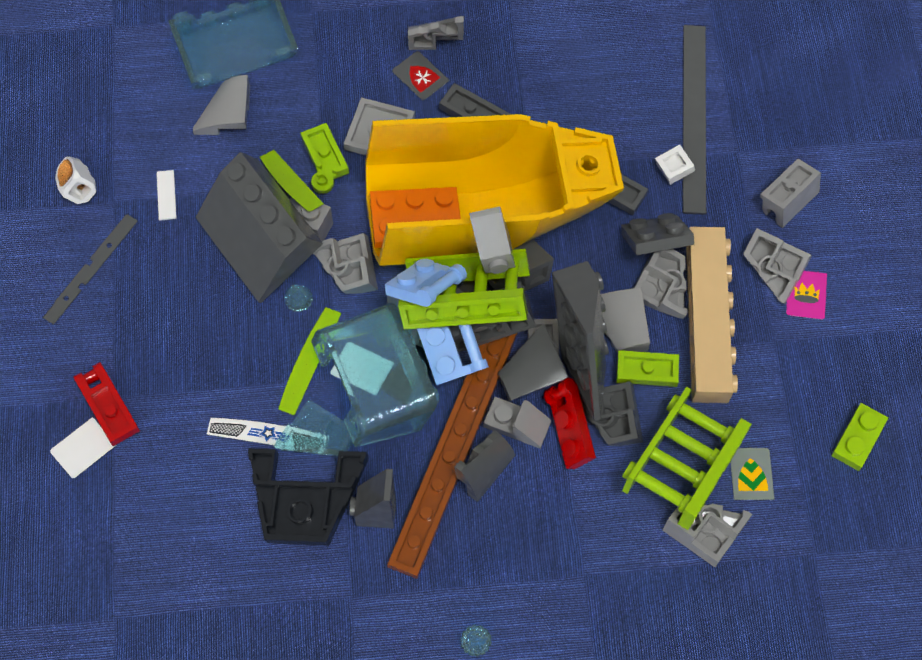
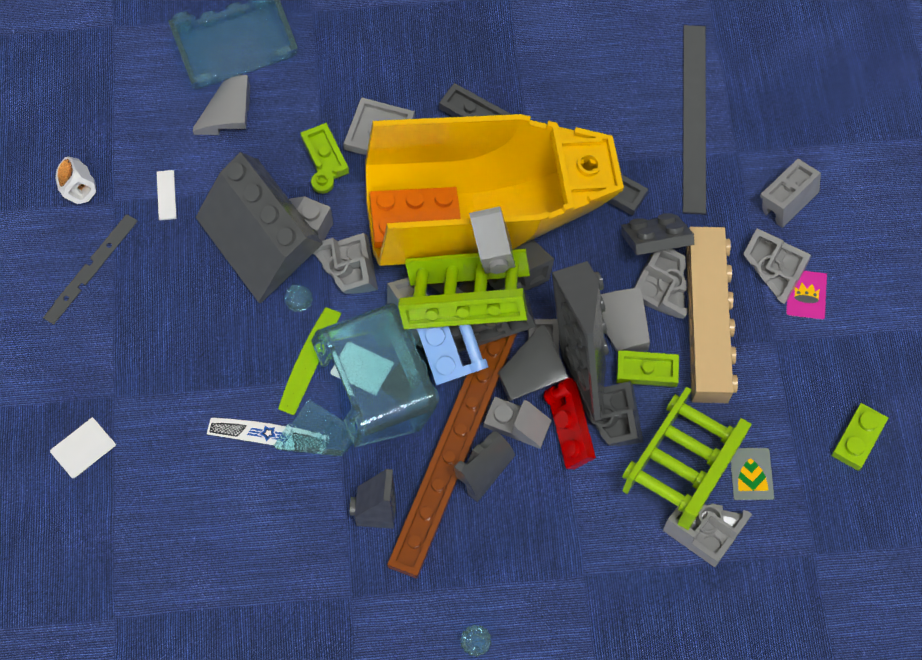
(107, 405): red plate -> none
(290, 181): lime sticker -> none
(303, 509): black wing -> none
(420, 75): dark grey sticker -> none
(424, 281): light blue plate -> none
(425, 35): light grey slope -> none
(675, 164): white plate -> none

